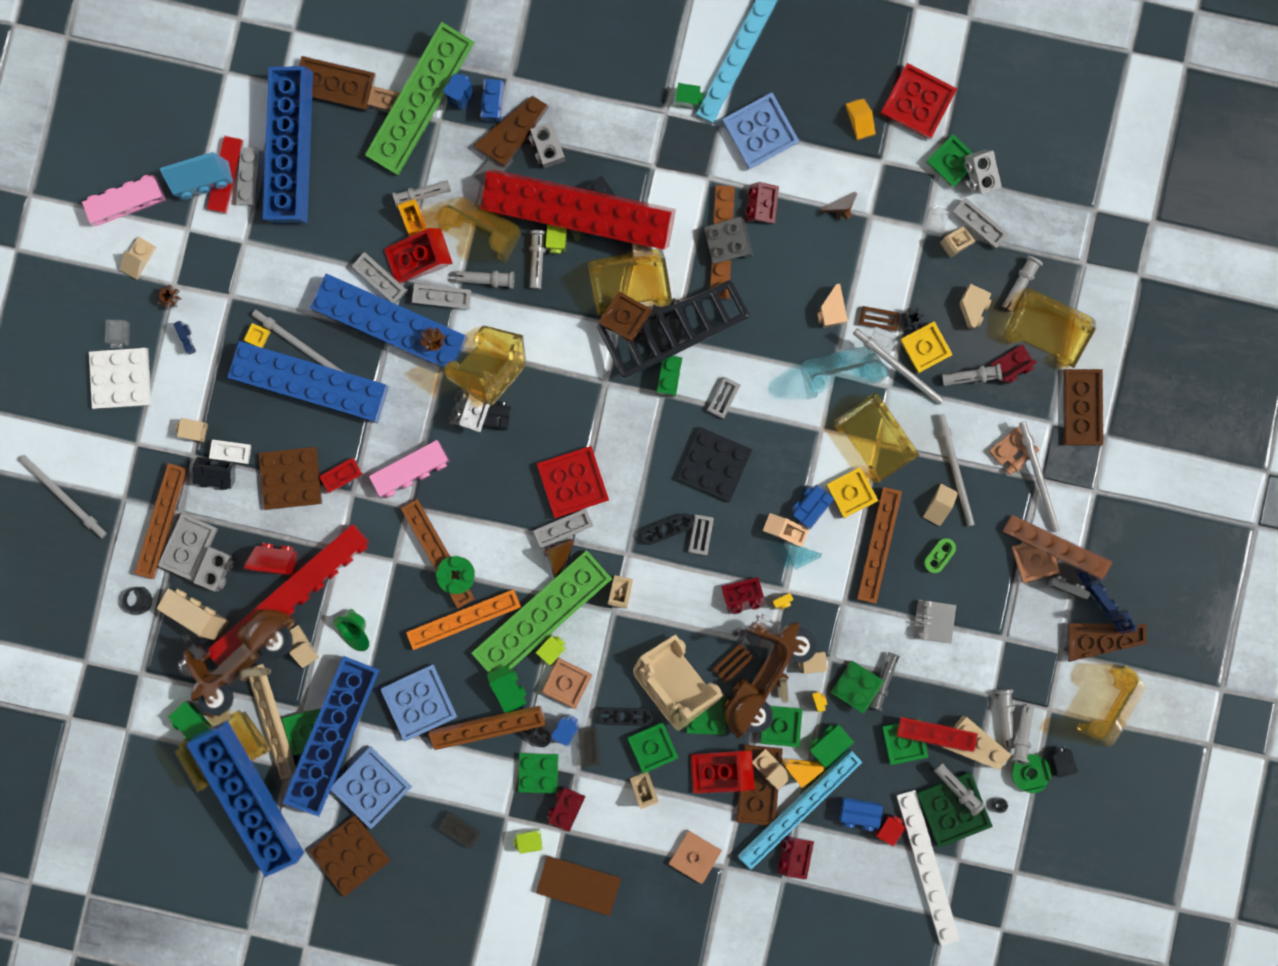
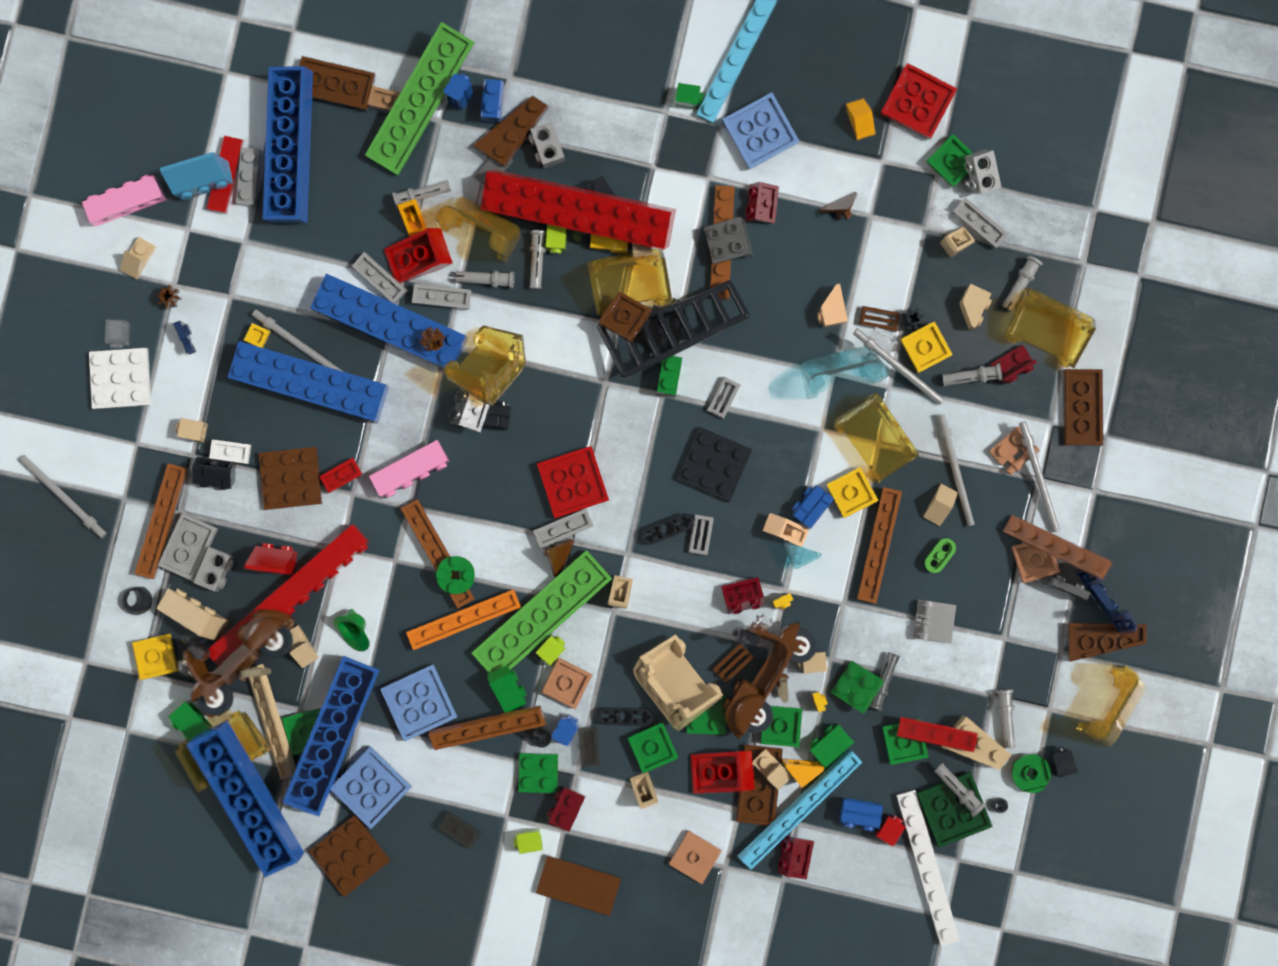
(155, 656): none -> yellow plate
(606, 243): none -> yellow piece
(1022, 742): light grey pin -> none

